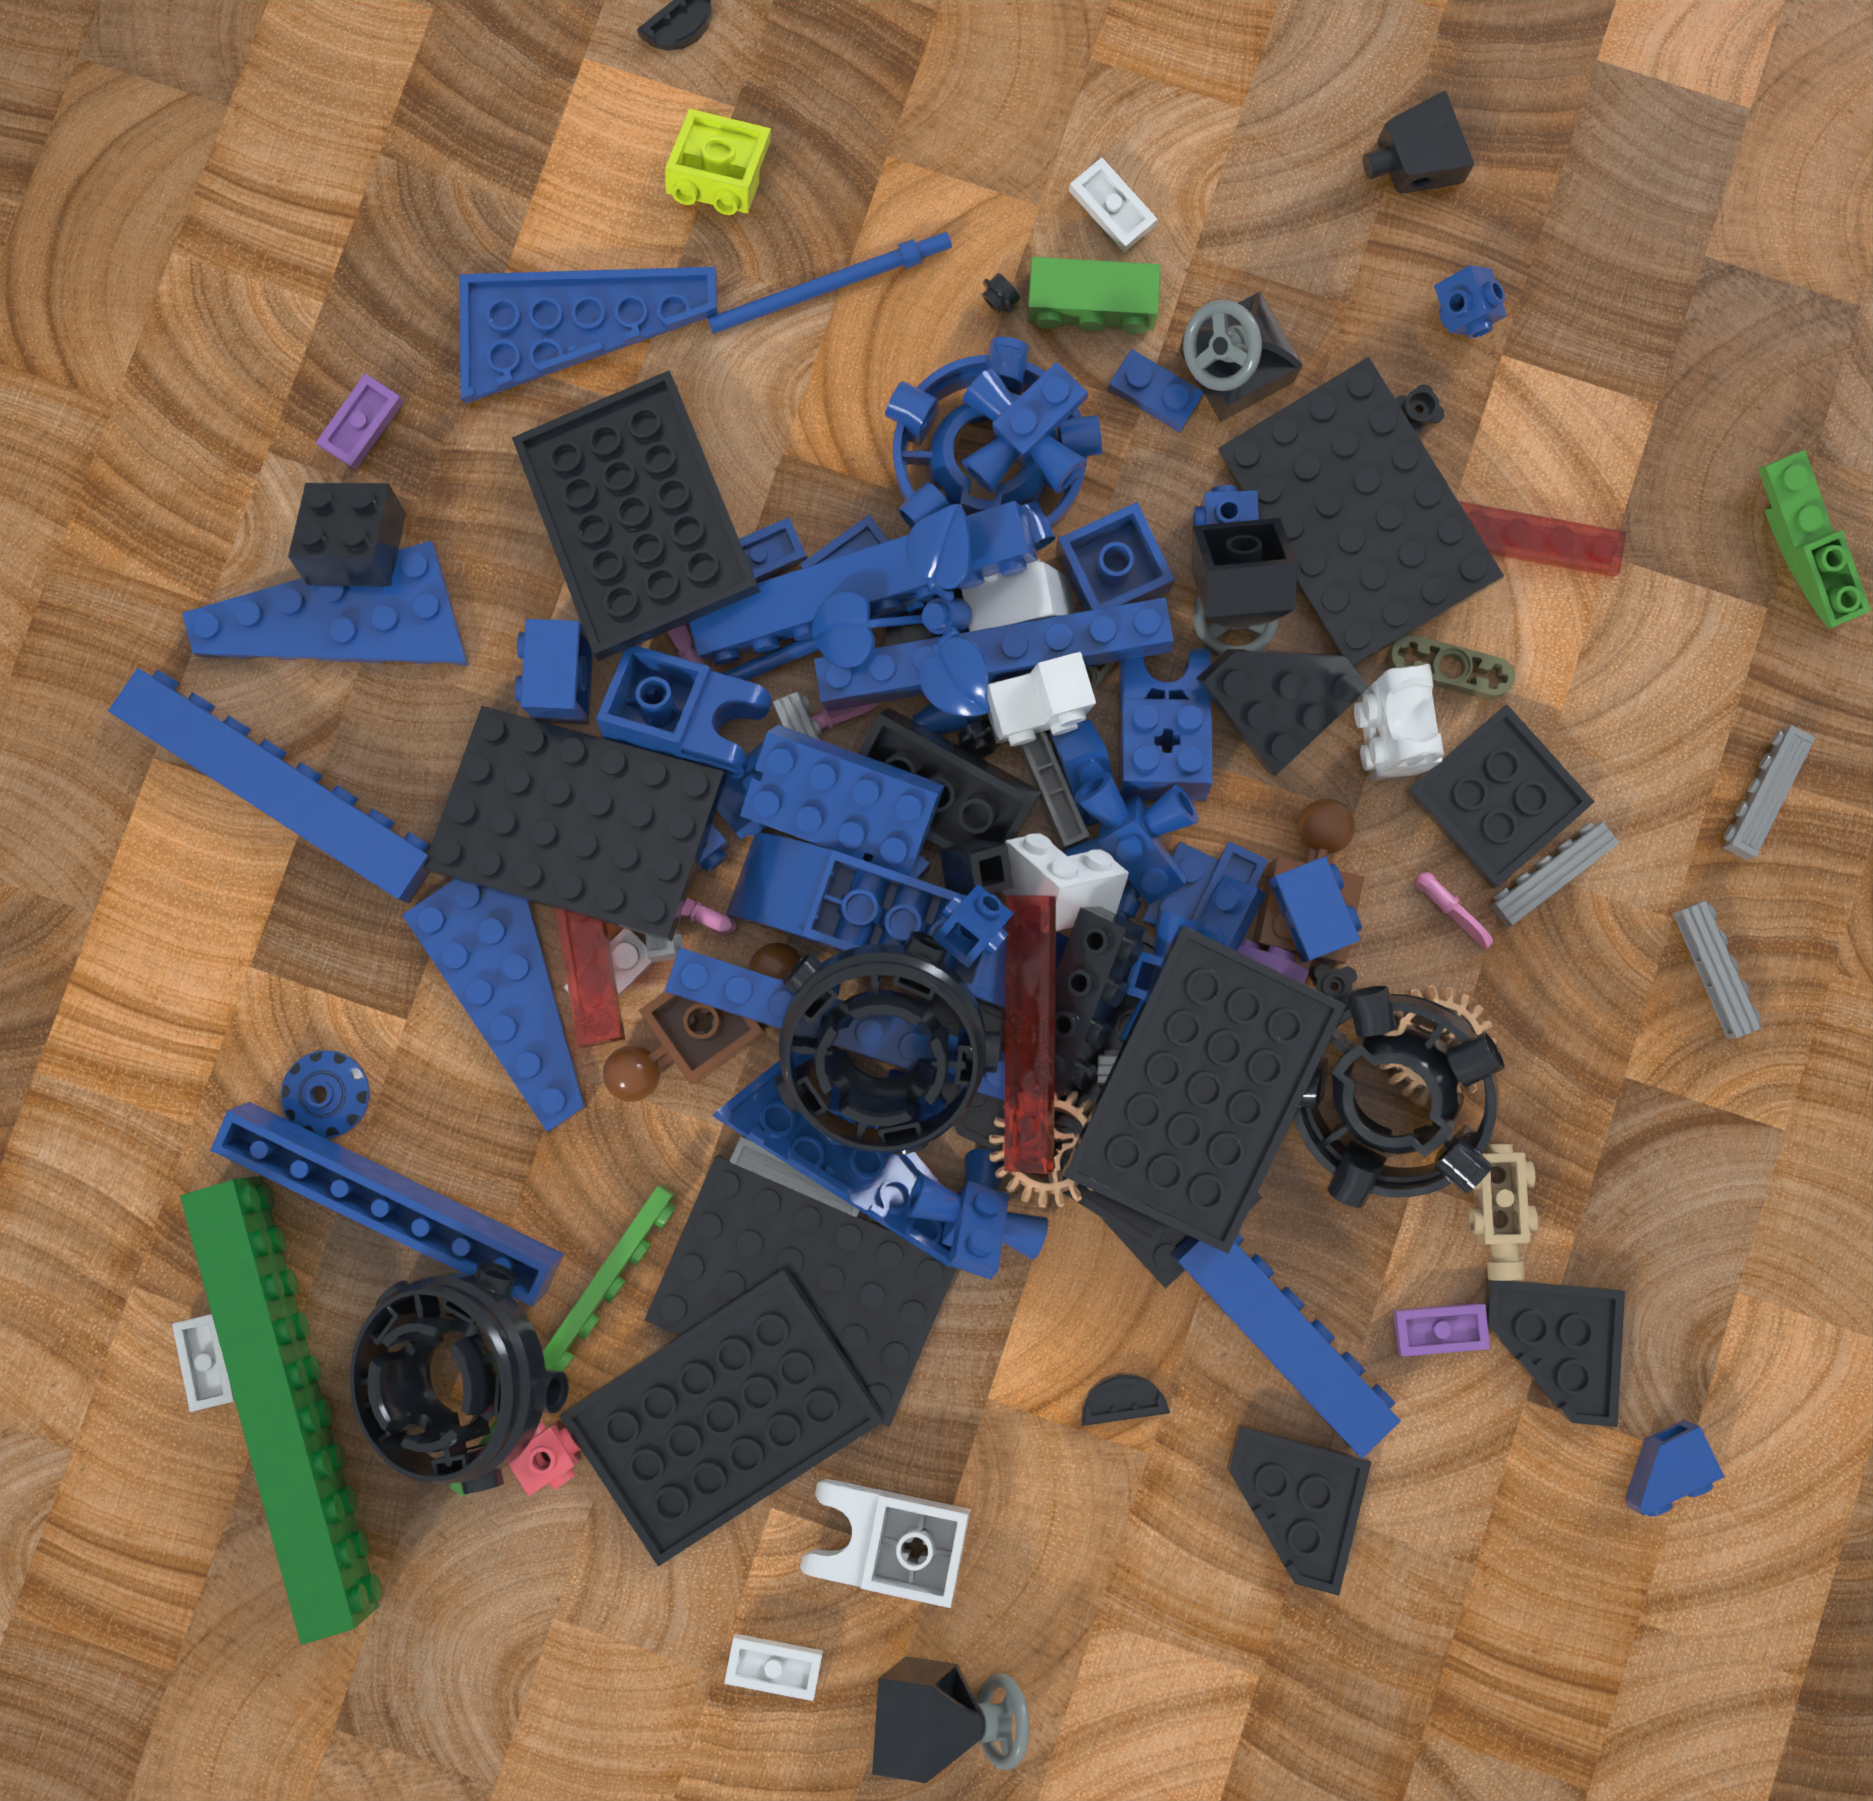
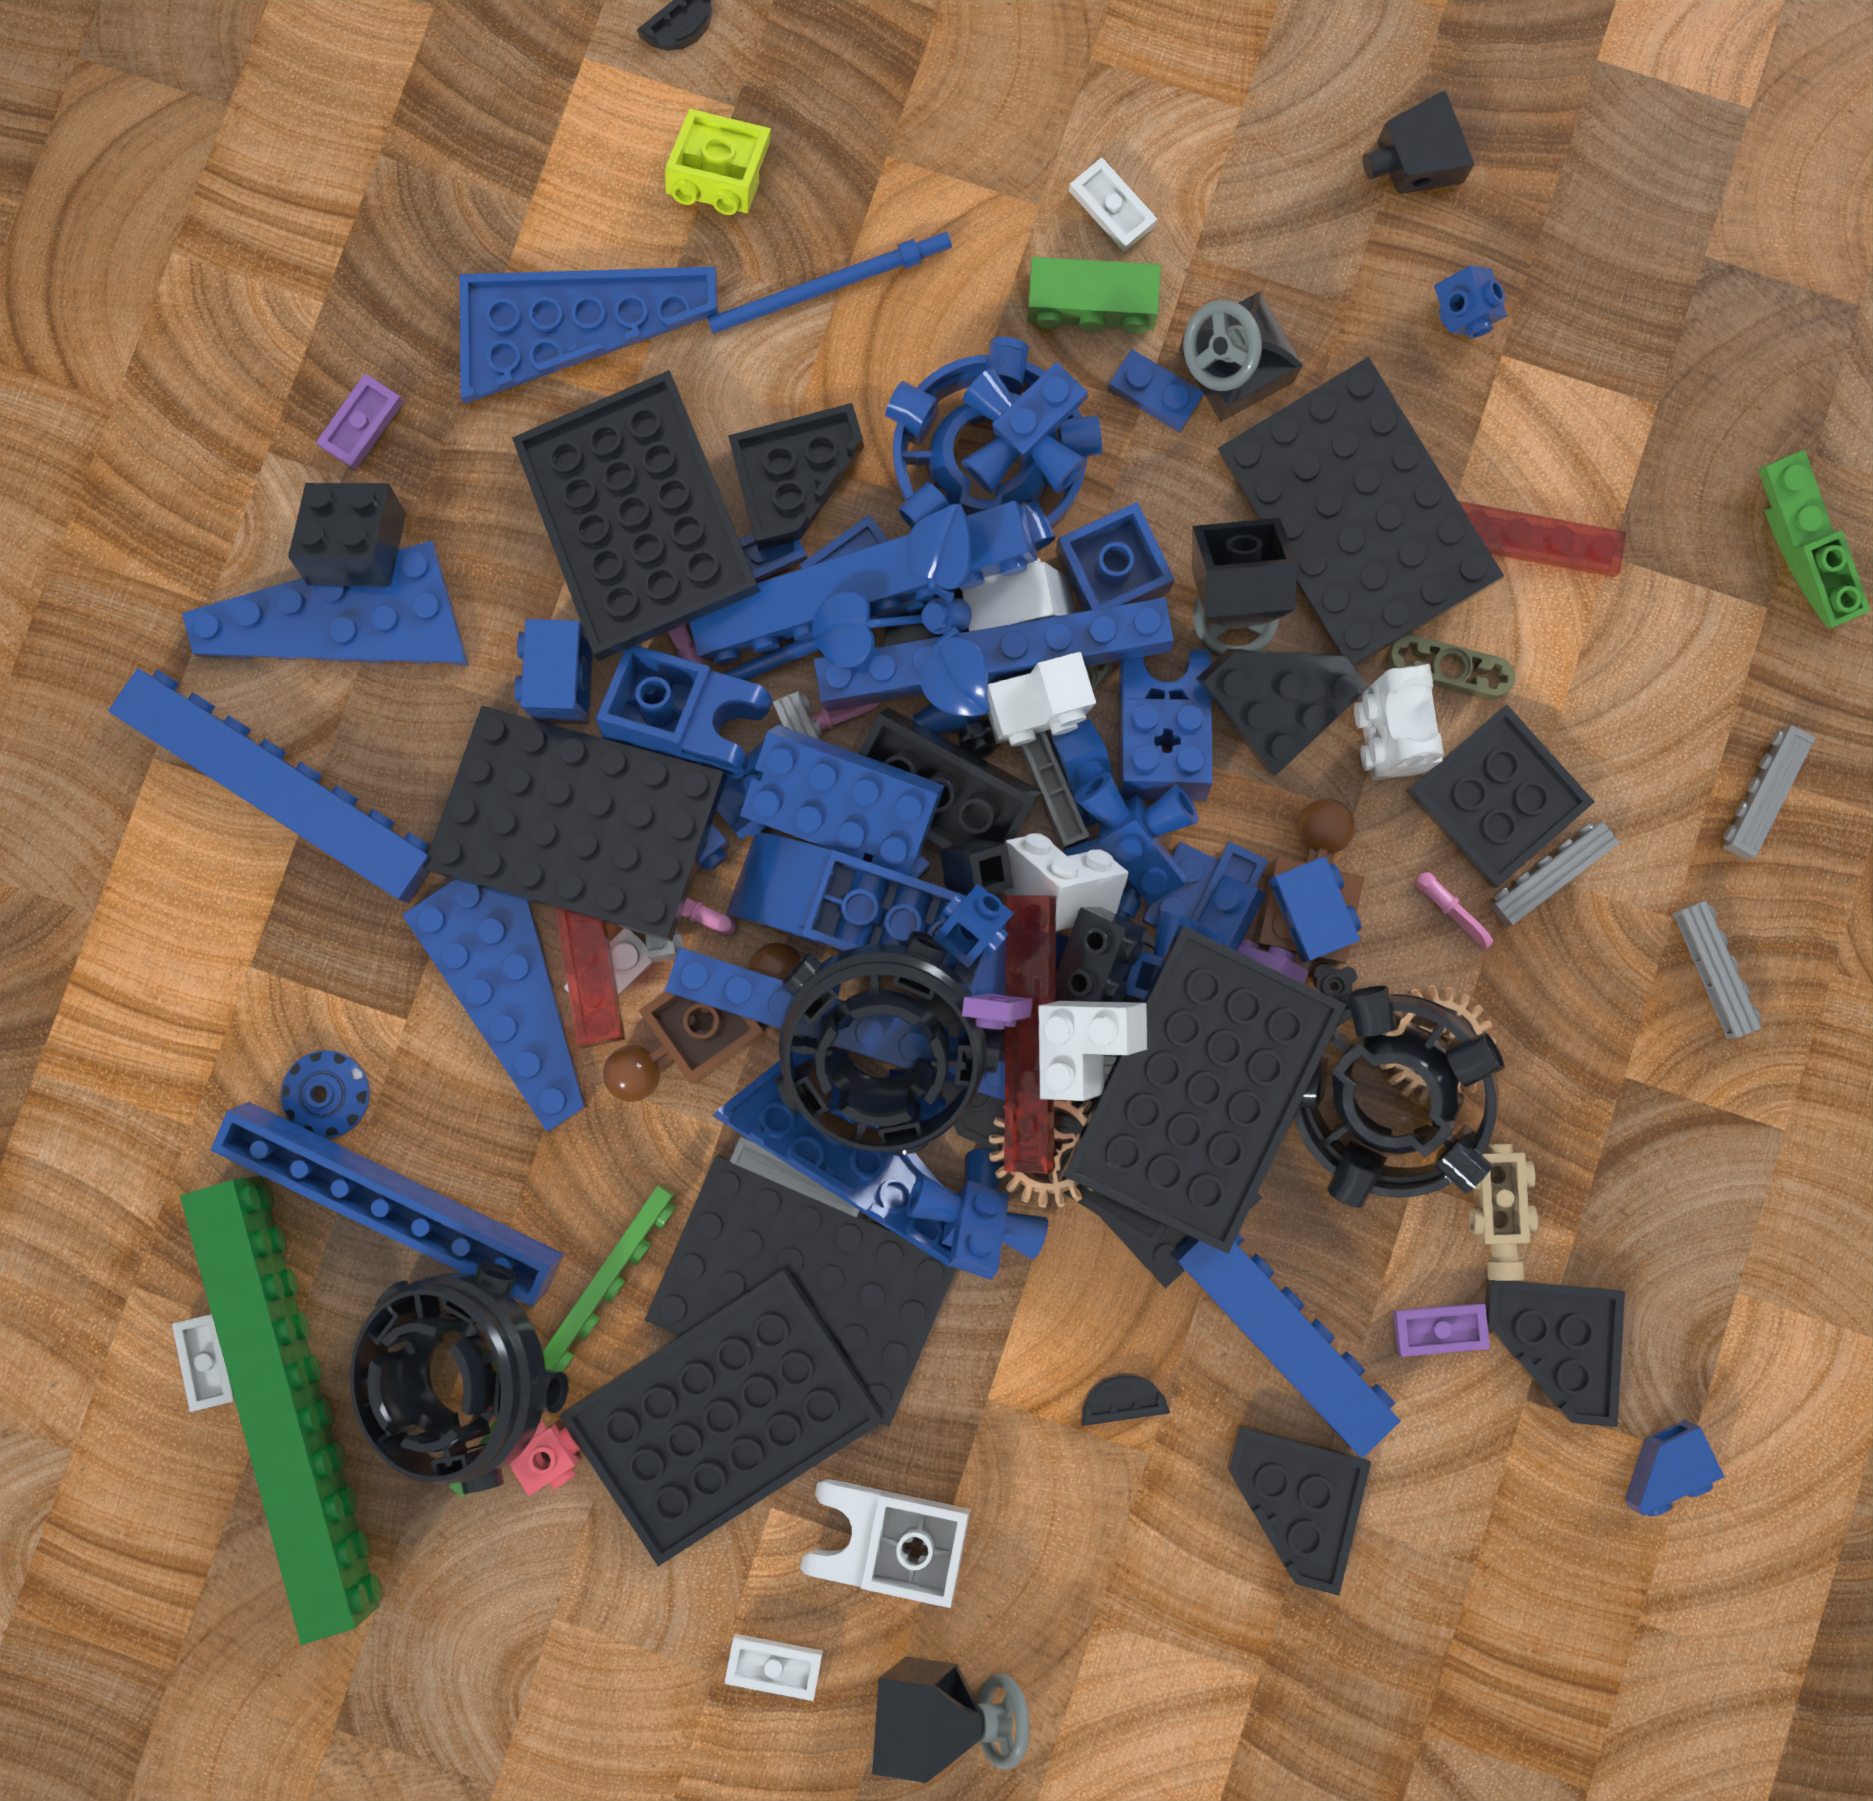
(794, 469): none -> black plate
(996, 1010): none -> medium lavender plate
(1000, 294): black plate -> none
(1076, 1039): none -> white brick
(1226, 505): blue brick -> none
(1425, 398): black plate -> none

